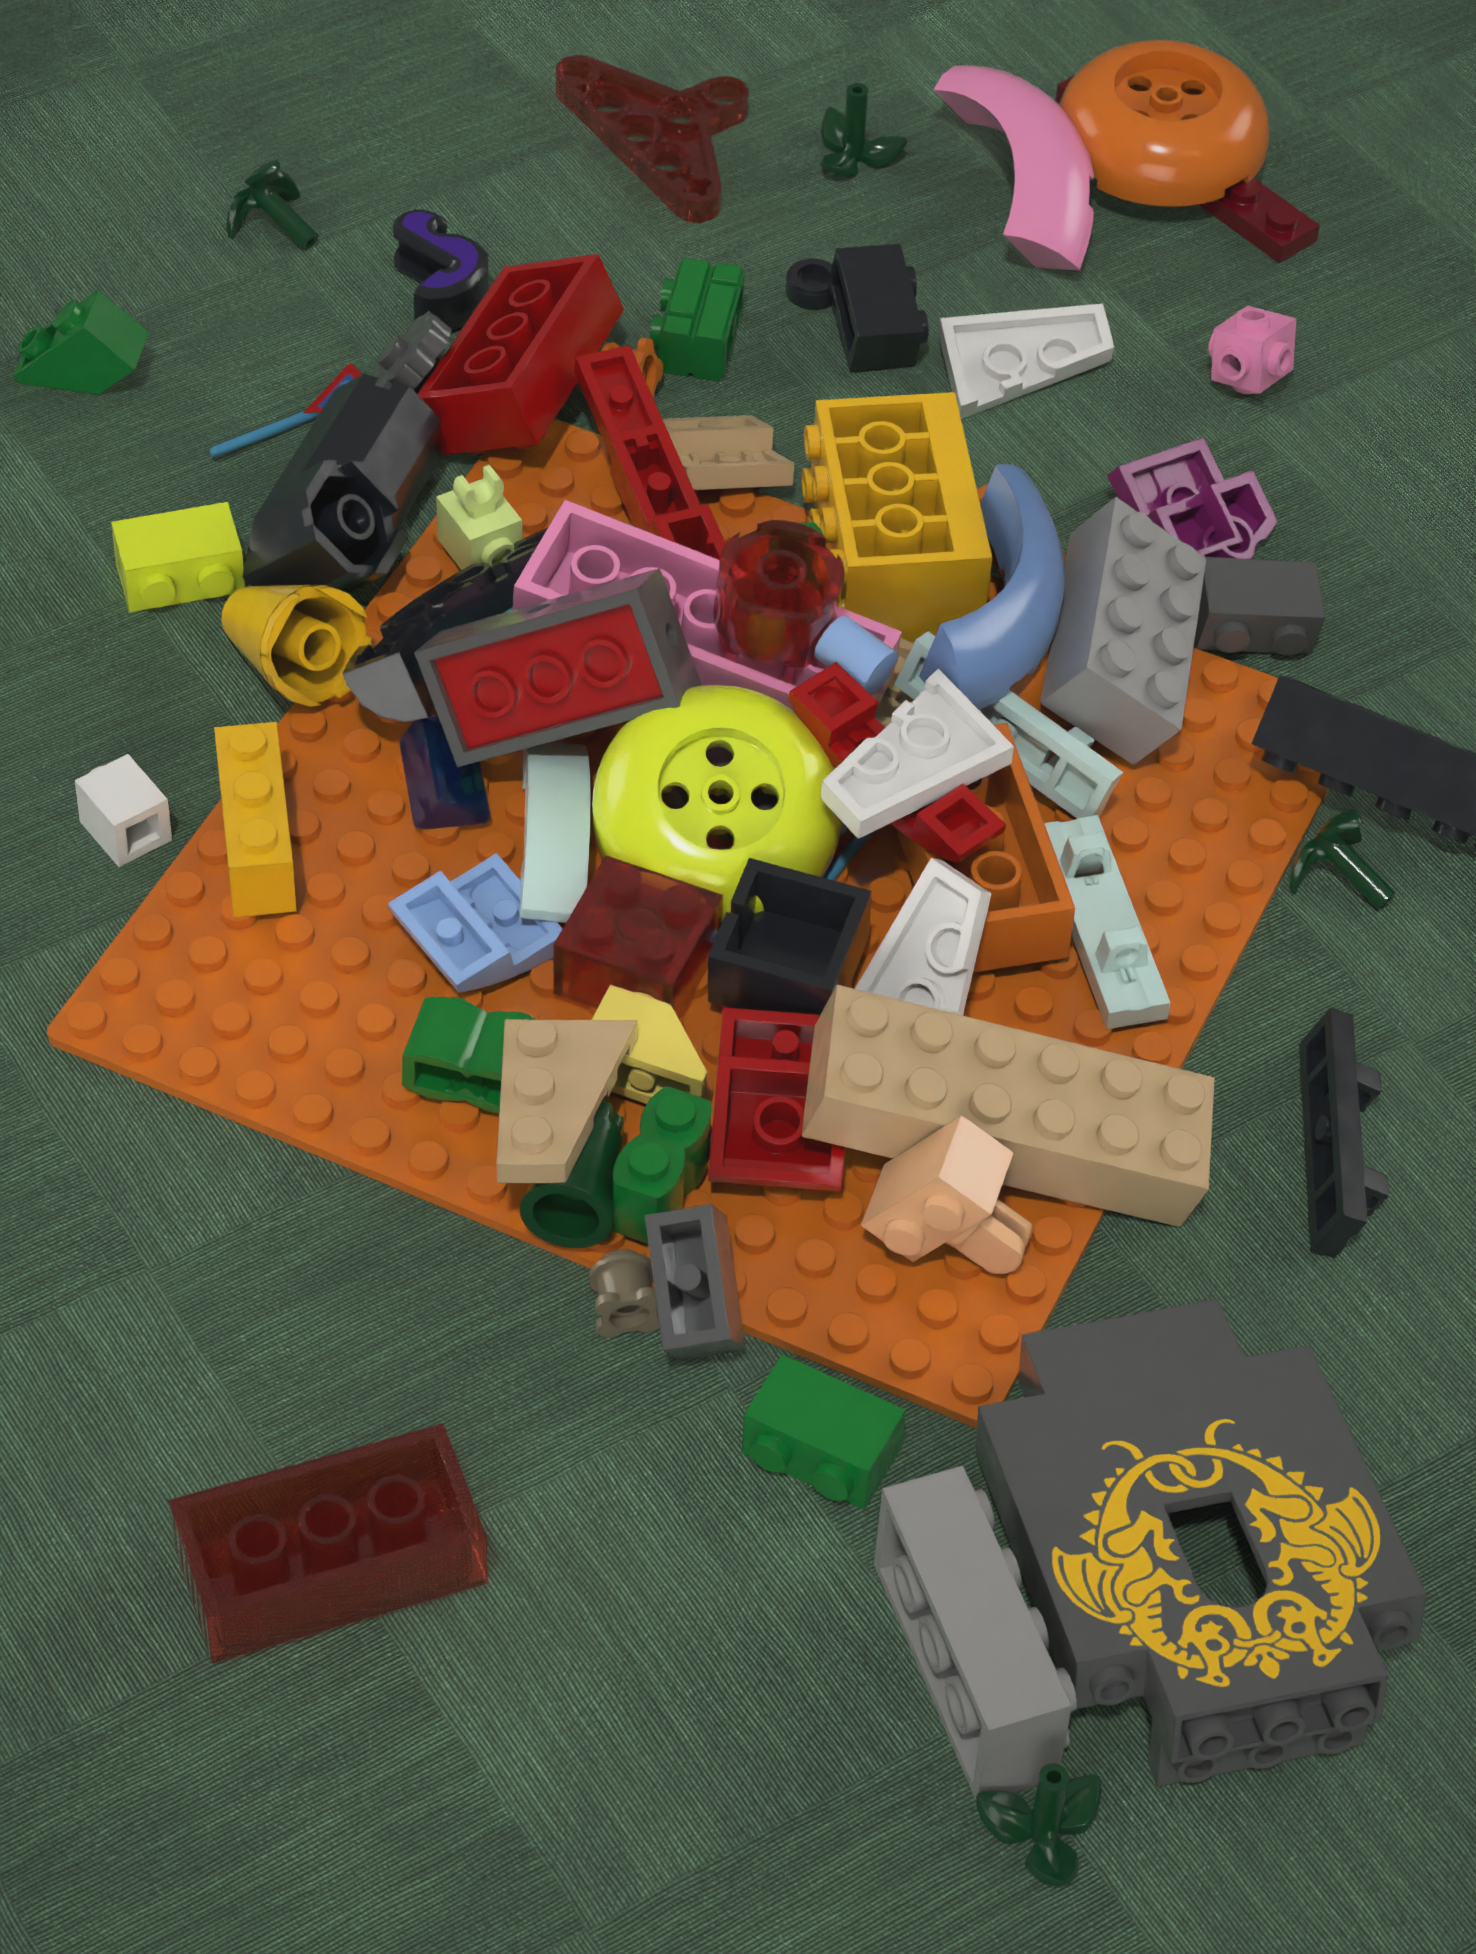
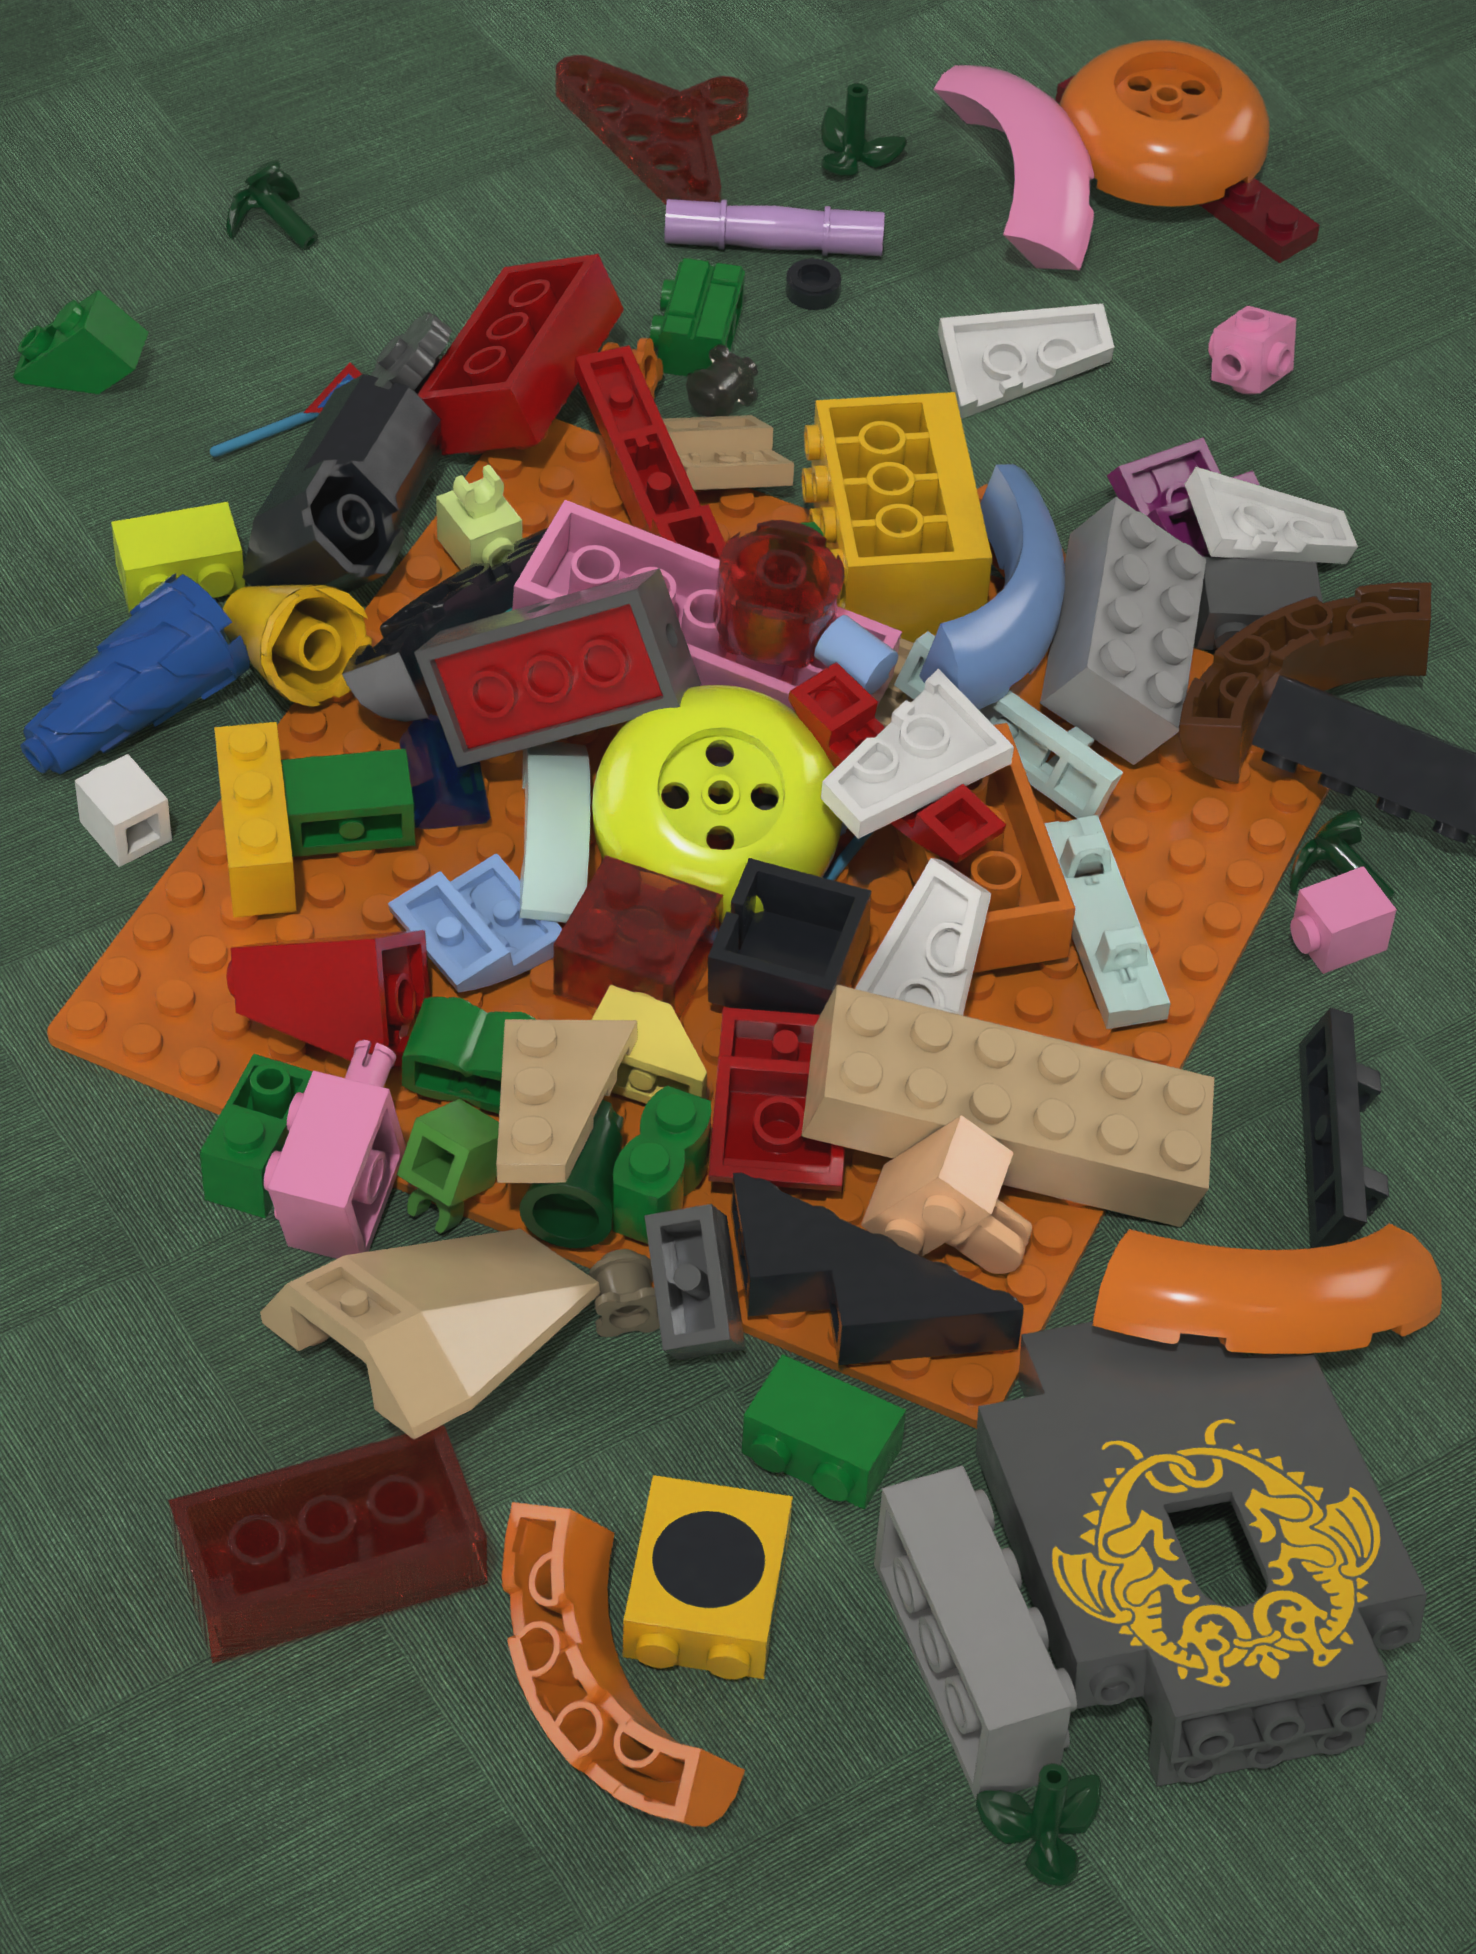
(140, 676): none -> blue cone
(248, 1134): none -> green slope
(334, 988): none -> red slope
(338, 1158): none -> bright pink brick
(349, 802): none -> green brick
(435, 1318): none -> tan wedge
(447, 265): black animal -> none
(449, 1160): none -> bright green brick
(575, 1680): none -> orange brick
(707, 1578): none -> yellow brick
(722, 384): none -> clear smoke brick
(774, 227): none -> lavender piece
(877, 307): black brick -> none
(877, 1294): none -> black slope
(1265, 523): none -> white wing
(1270, 1297): none -> orange brick
(1315, 642): none -> reddish brown brick
(1342, 920): none -> bright pink brick

